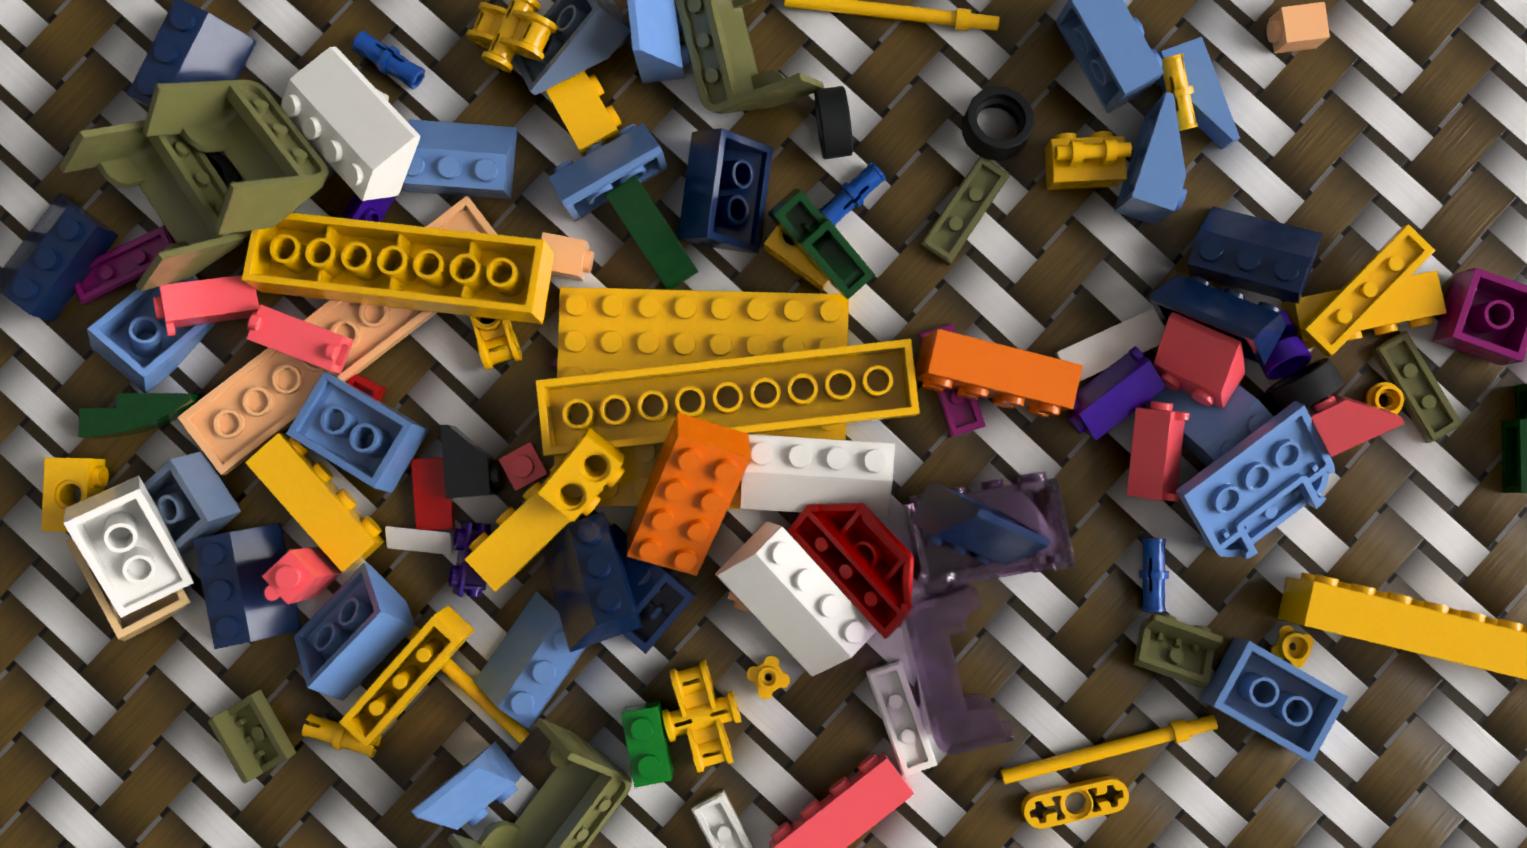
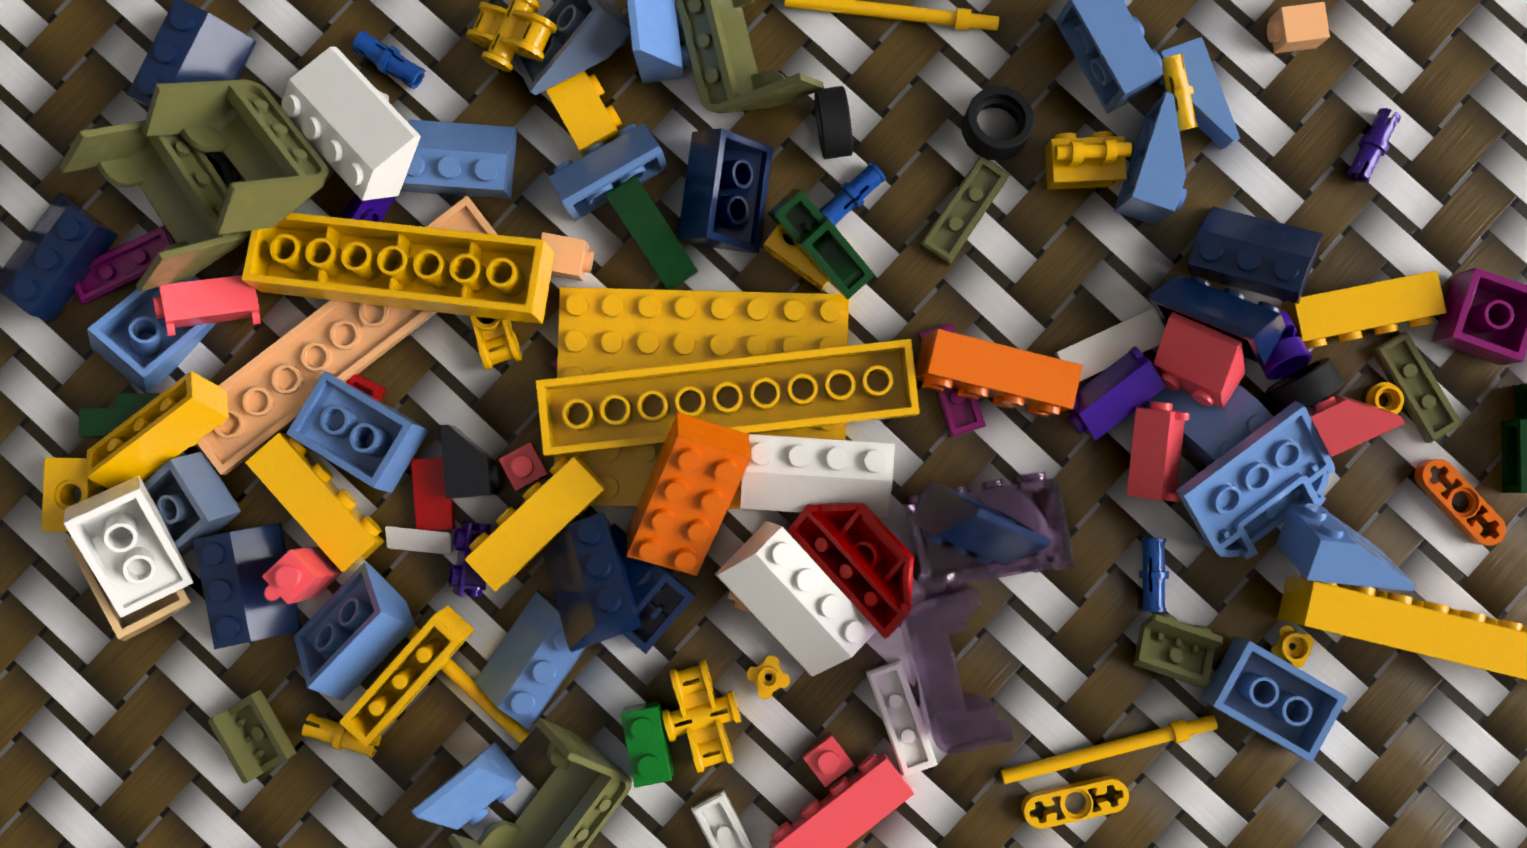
(158, 431): none -> yellow brick
(299, 339): coral brick -> none
(575, 470): yellow brick -> none
(828, 760): none -> coral plate
(1334, 552): none -> medium blue slope
(1367, 290): yellow plate -> none
(1373, 145): none -> dark purple pin
(1470, 528): none -> orange beam

